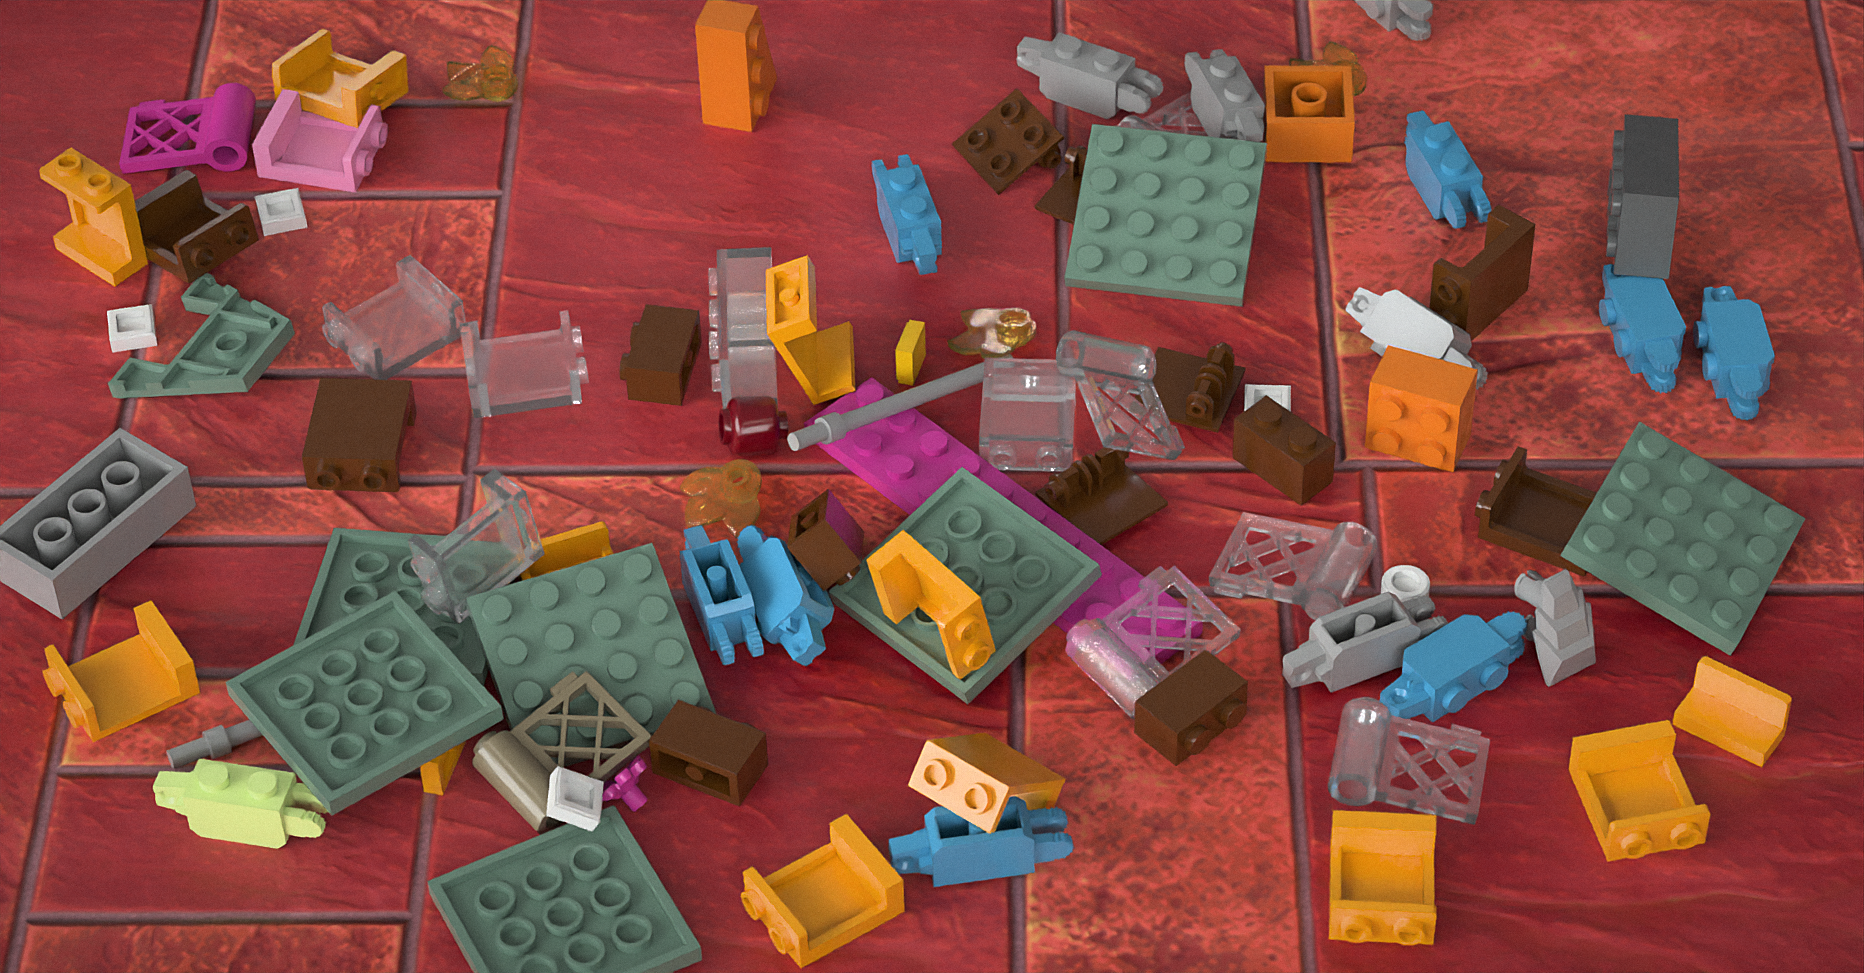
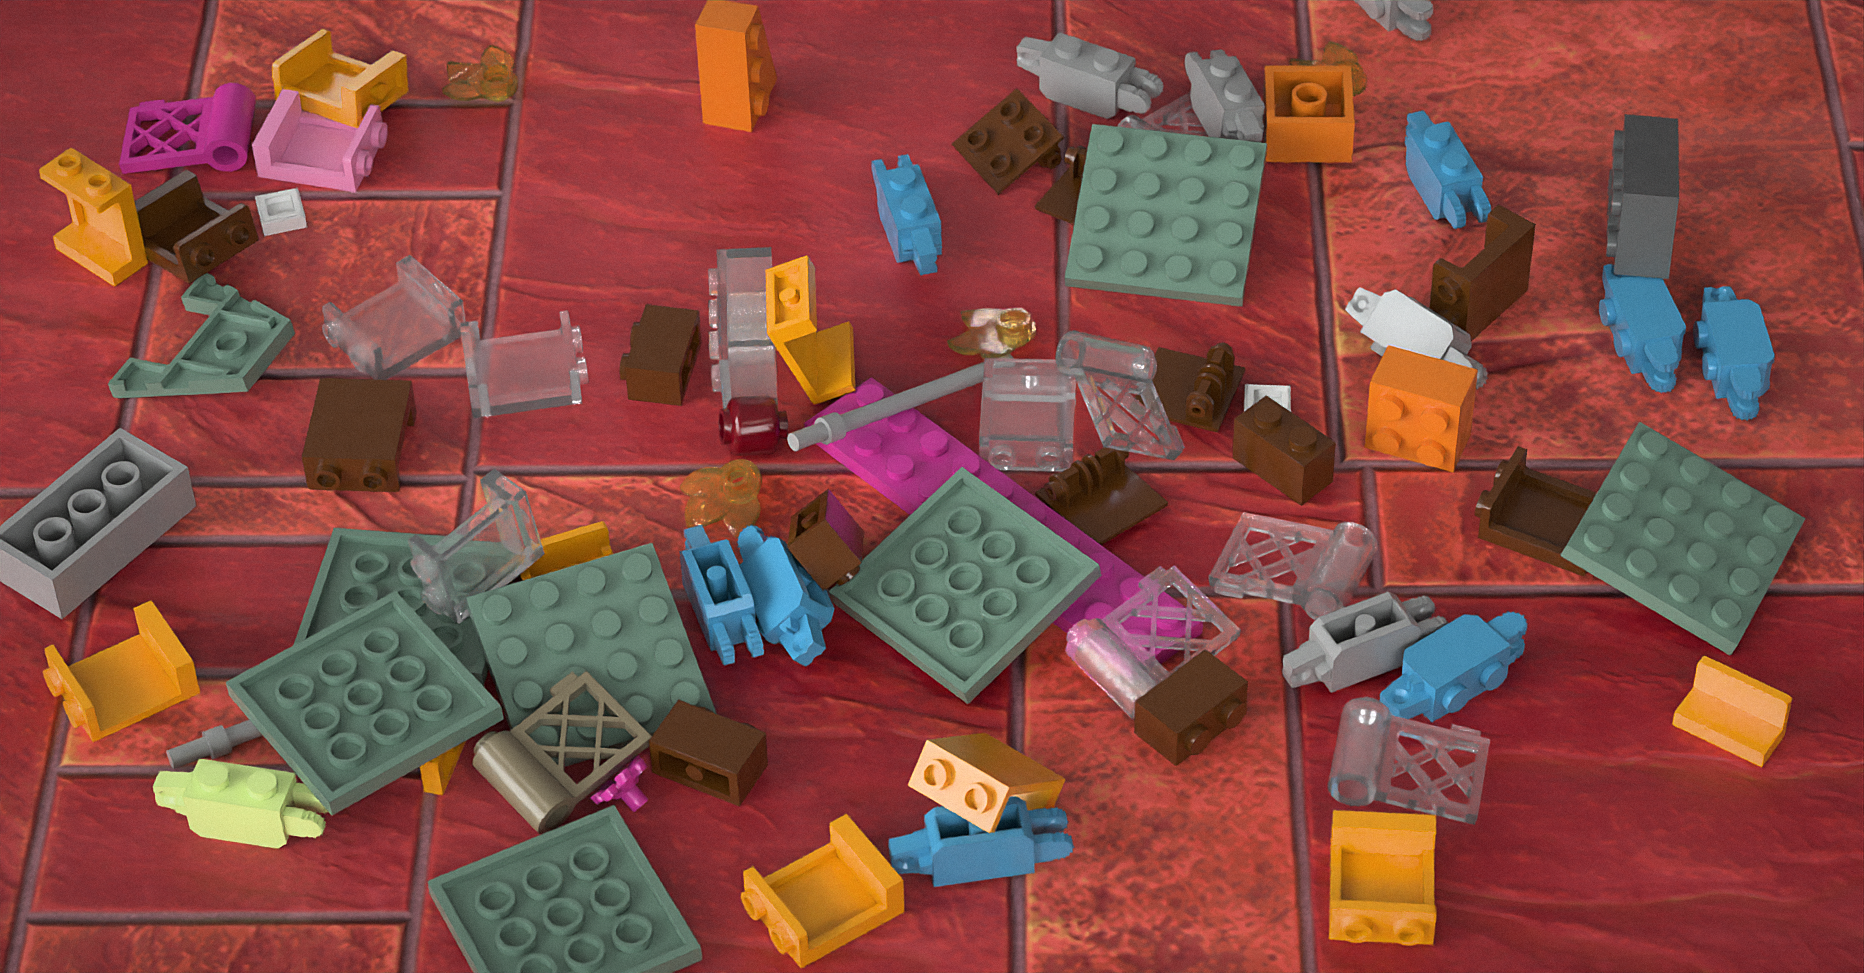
(132, 328): white tile -> none
(575, 798): white tile -> none
(910, 352): yellow tile -> none
(913, 578): light orange panel -> none
(1405, 582): white tile -> none
(1561, 626): light grey connector -> none
(1636, 791): light orange panel -> none

